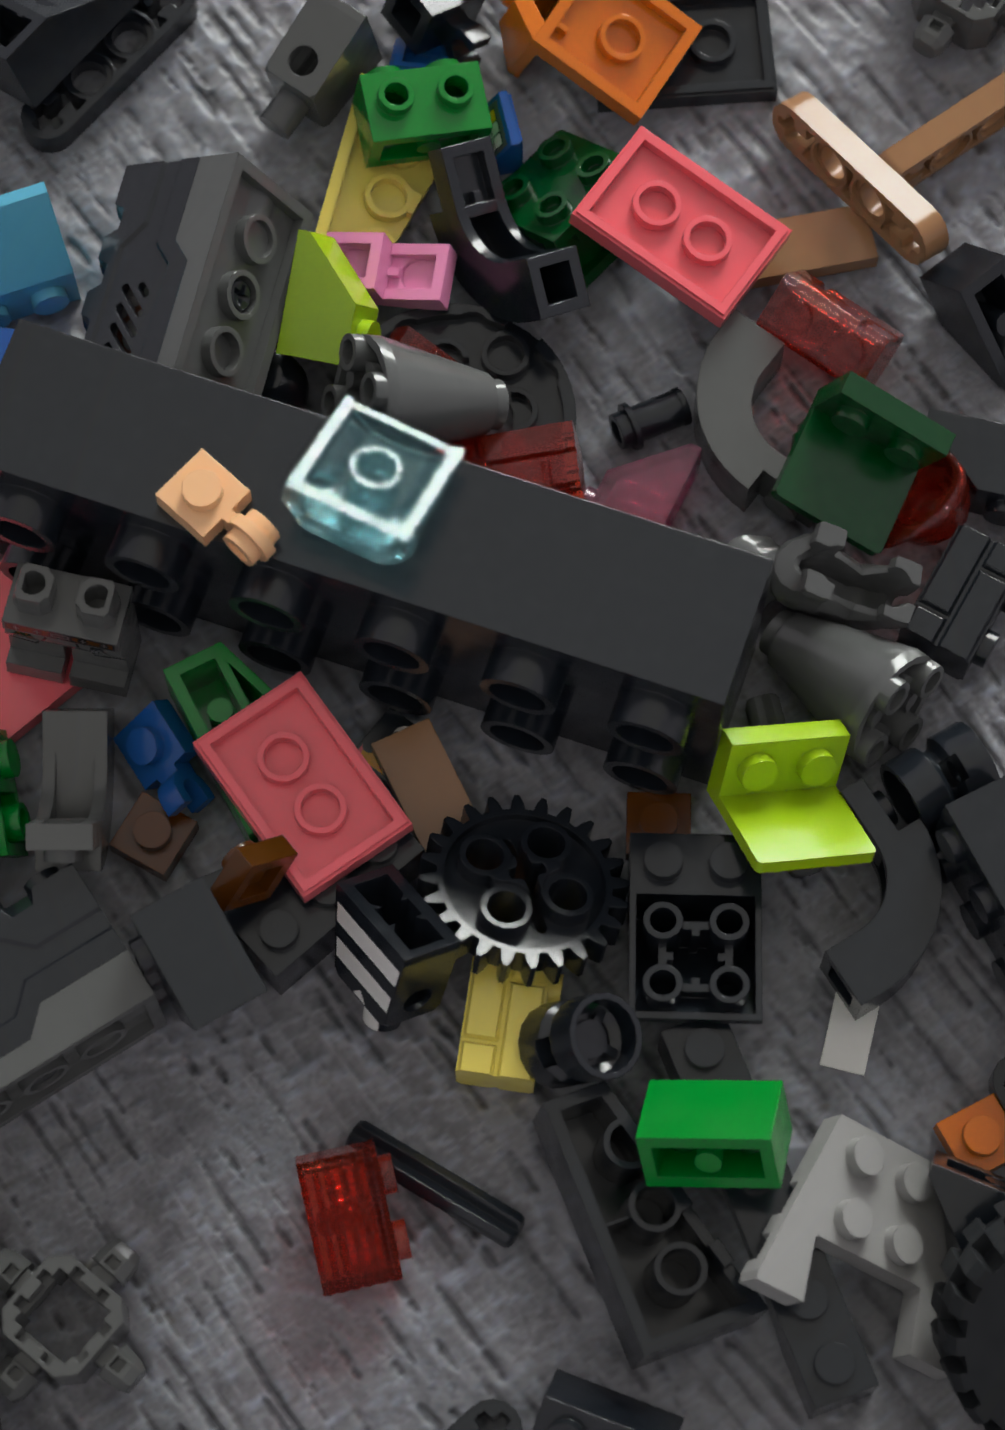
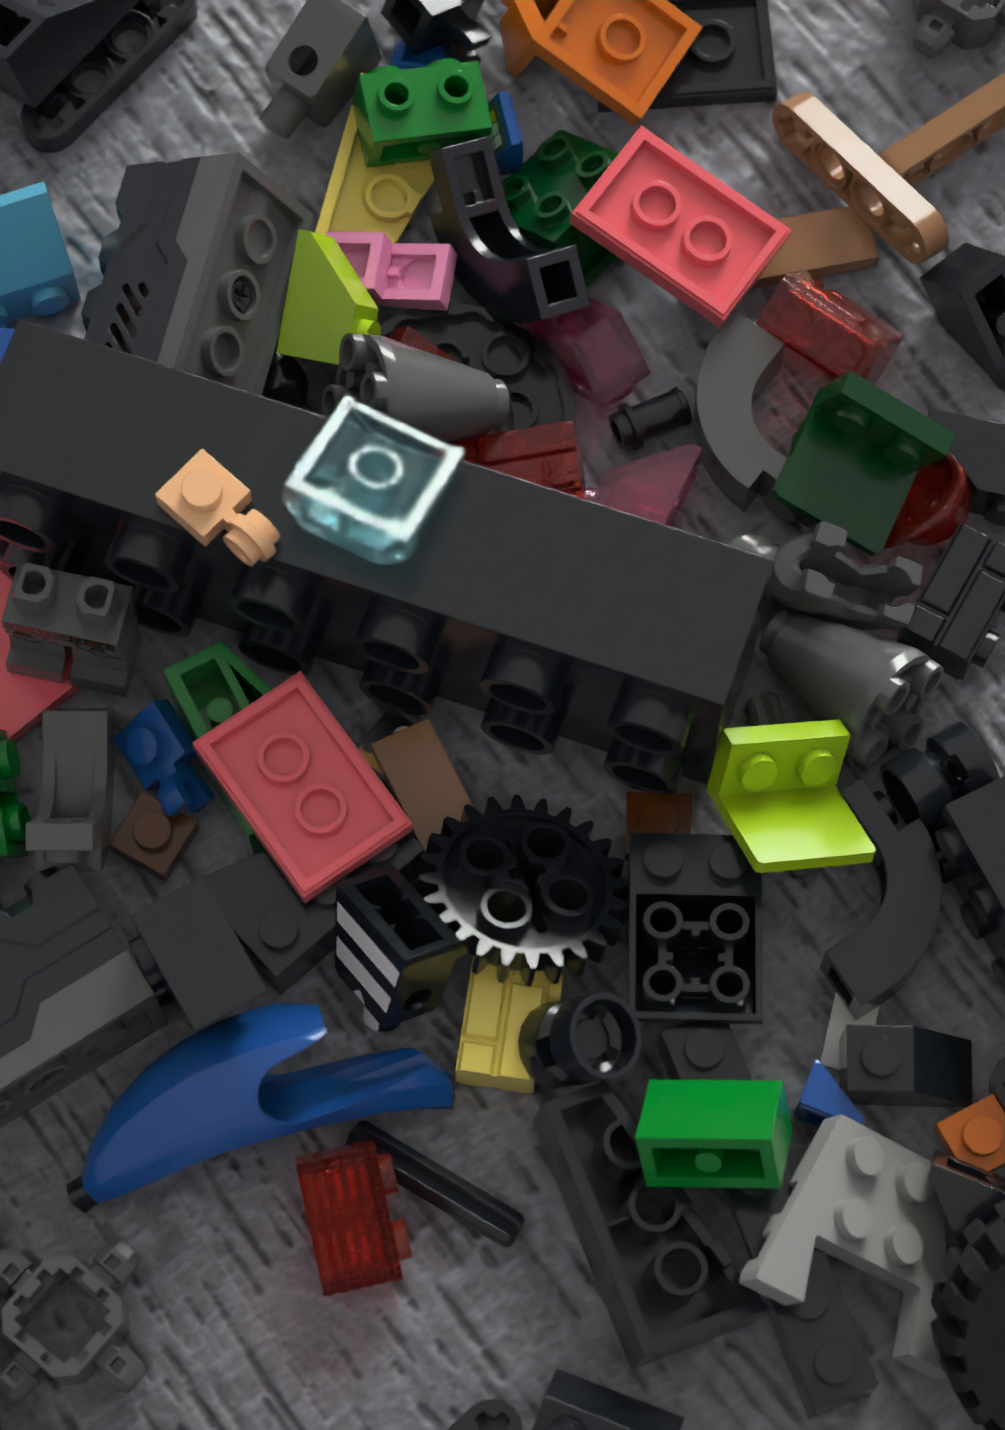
(218, 1097): none -> blue piece
(252, 872): reddish brown plate -> none
(594, 351): none -> clear pink slope
(824, 1099): none -> blue slope
(905, 1066): none -> black slope

